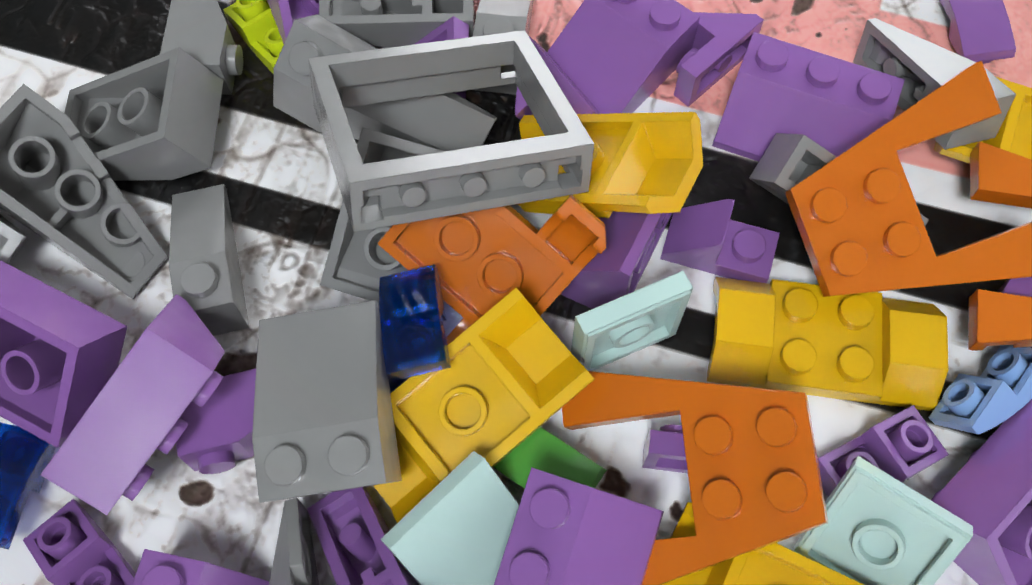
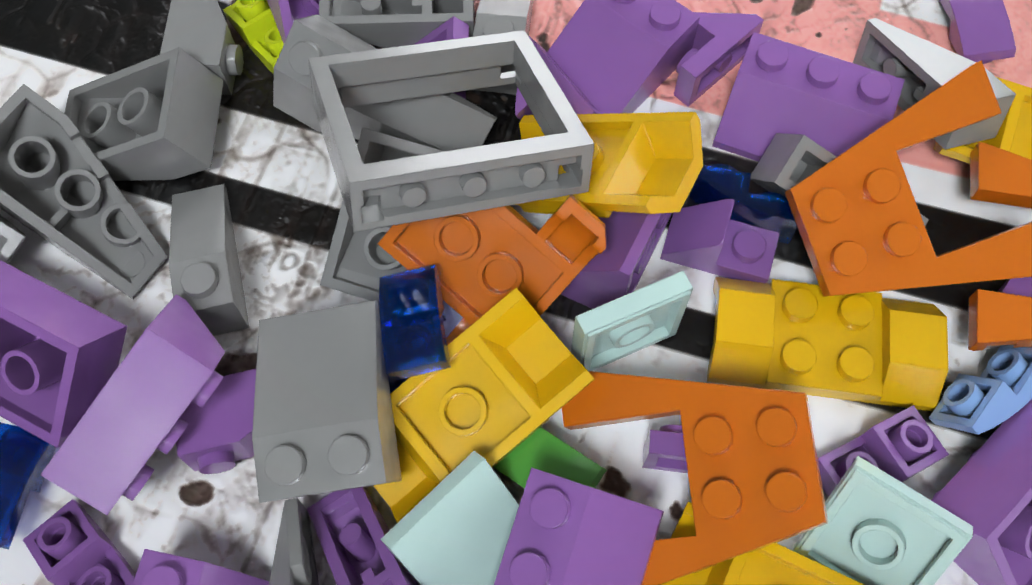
(761, 210): none -> clear blue slope

